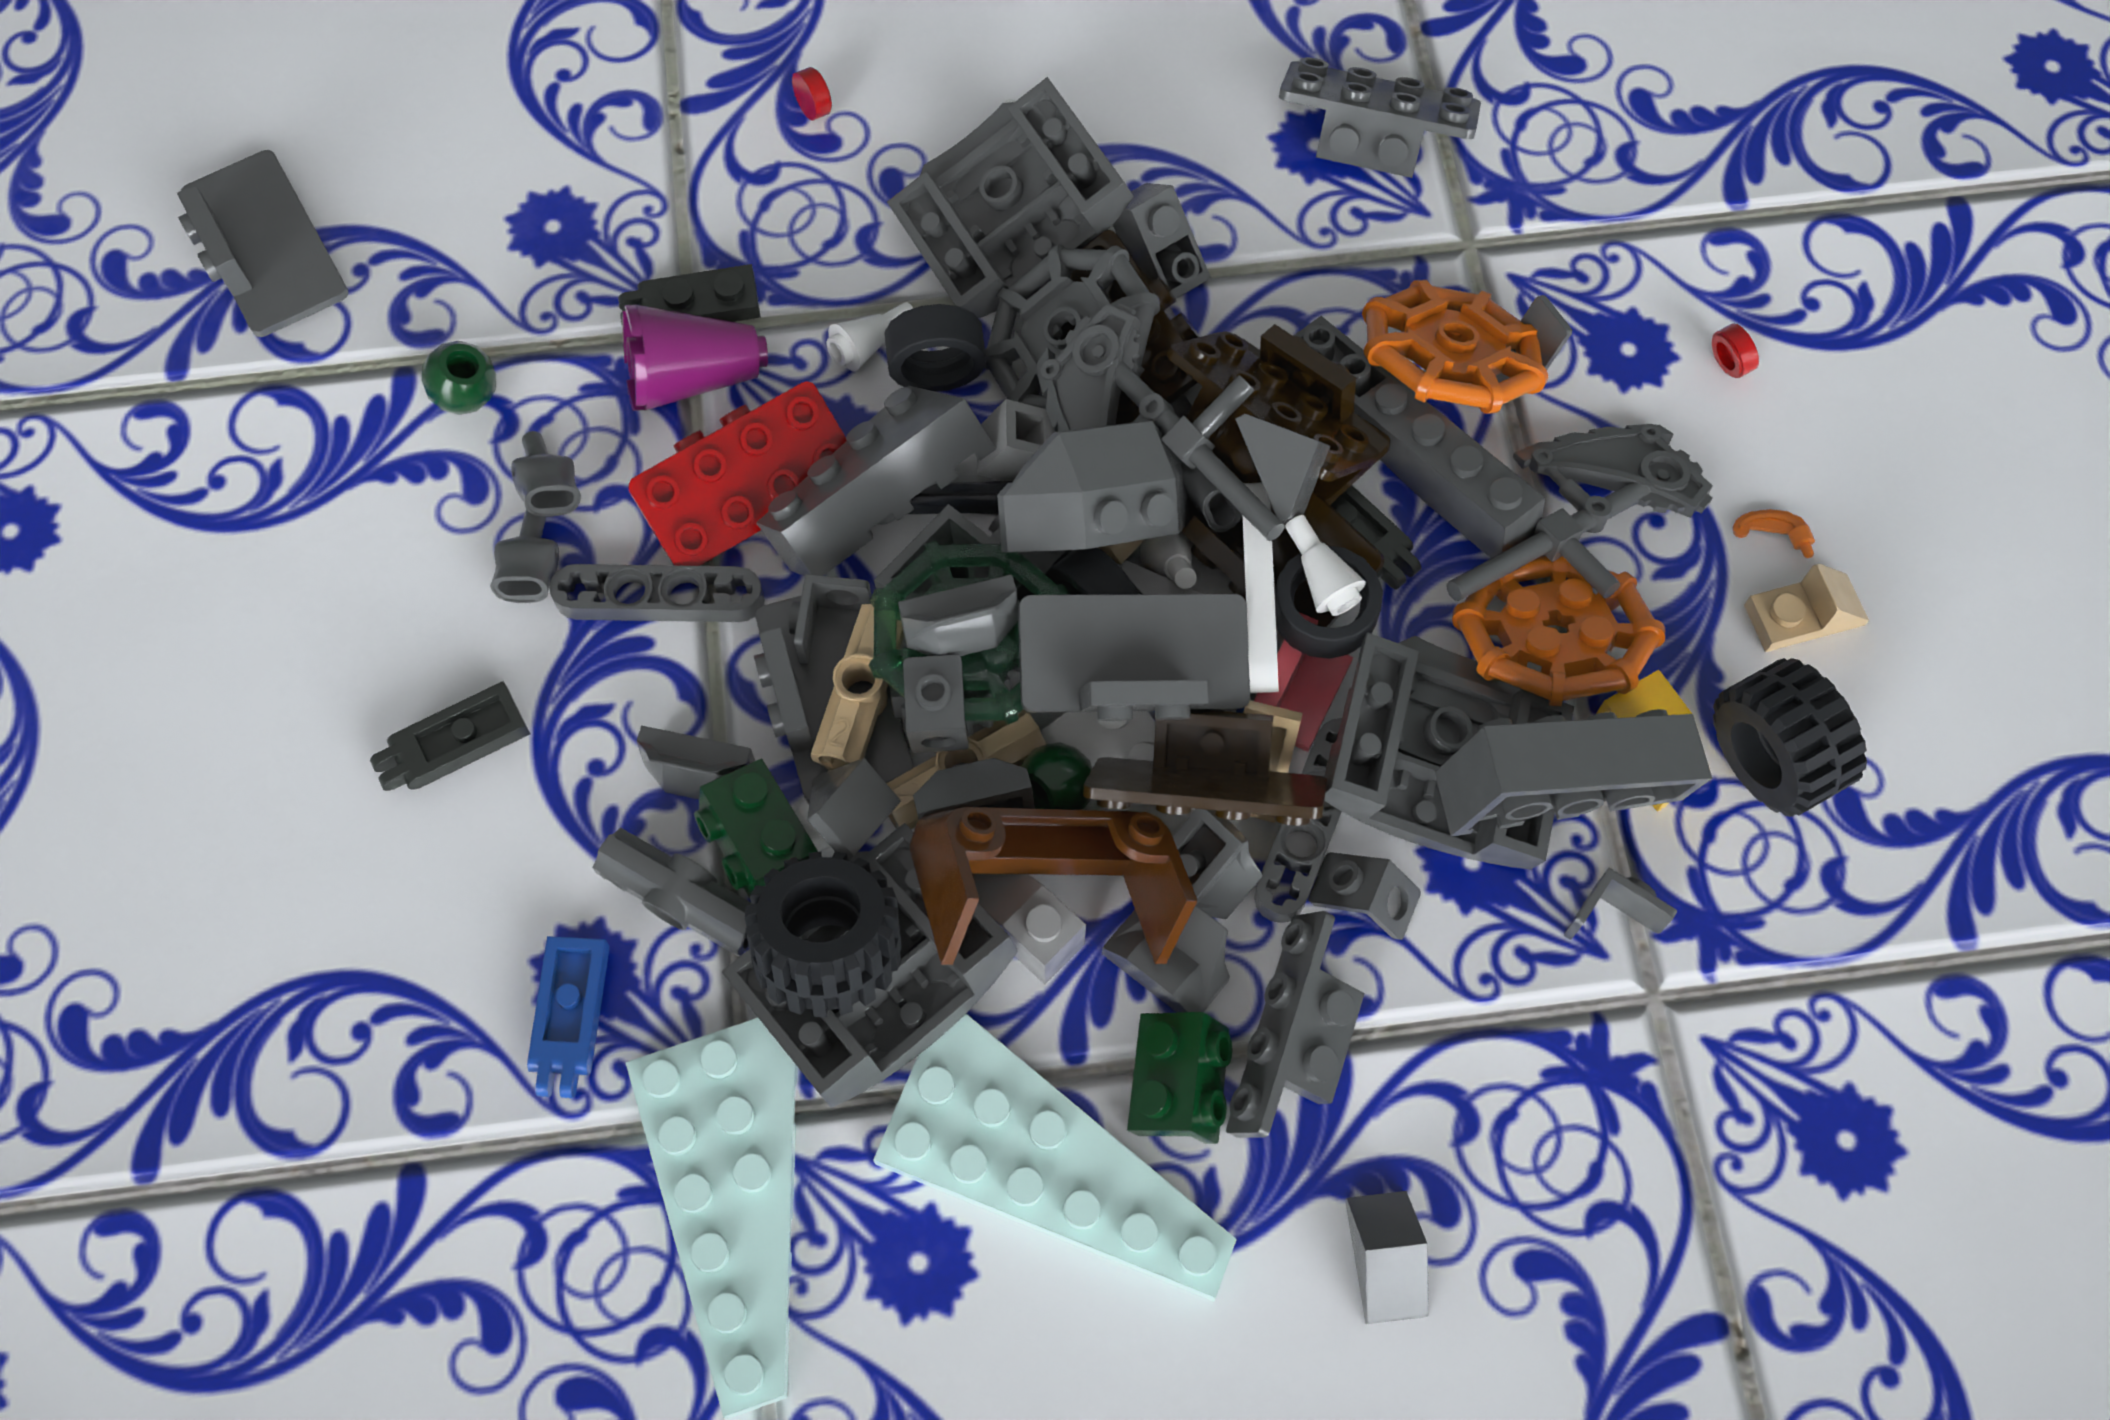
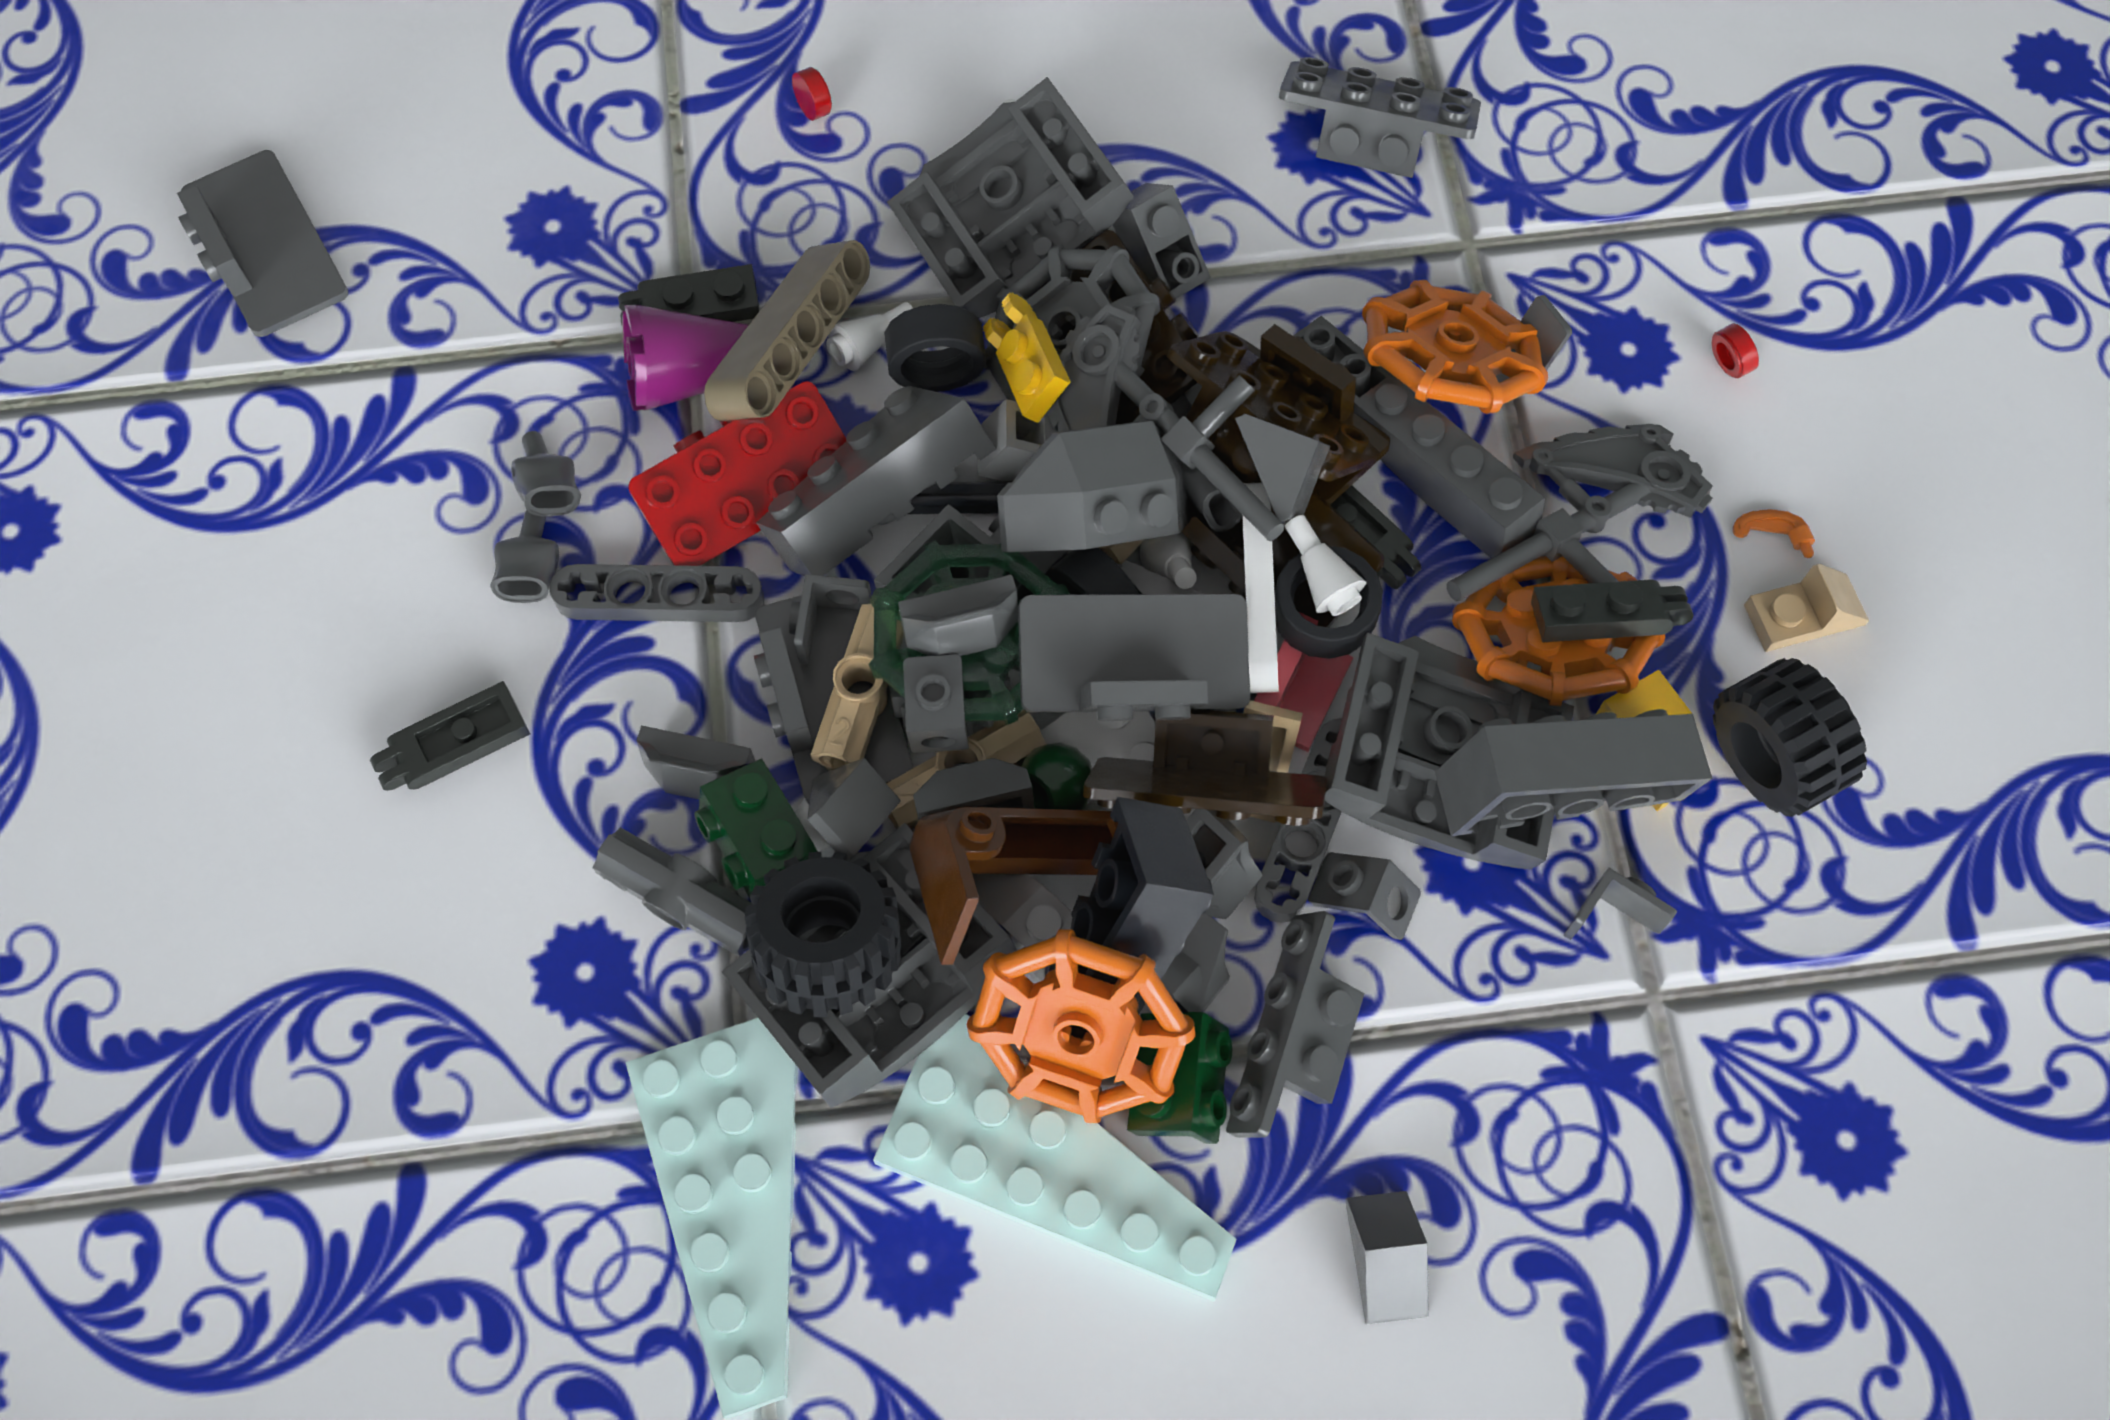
(458, 377): dark green piece -> none
(567, 1012): blue hinge -> none
(787, 332): none -> dark tan beam
(1027, 358): none -> yellow hinge
(1071, 1069): none -> orange plate
(1144, 890): none -> black wedge
(1609, 610): none -> pearl dark grey hinge

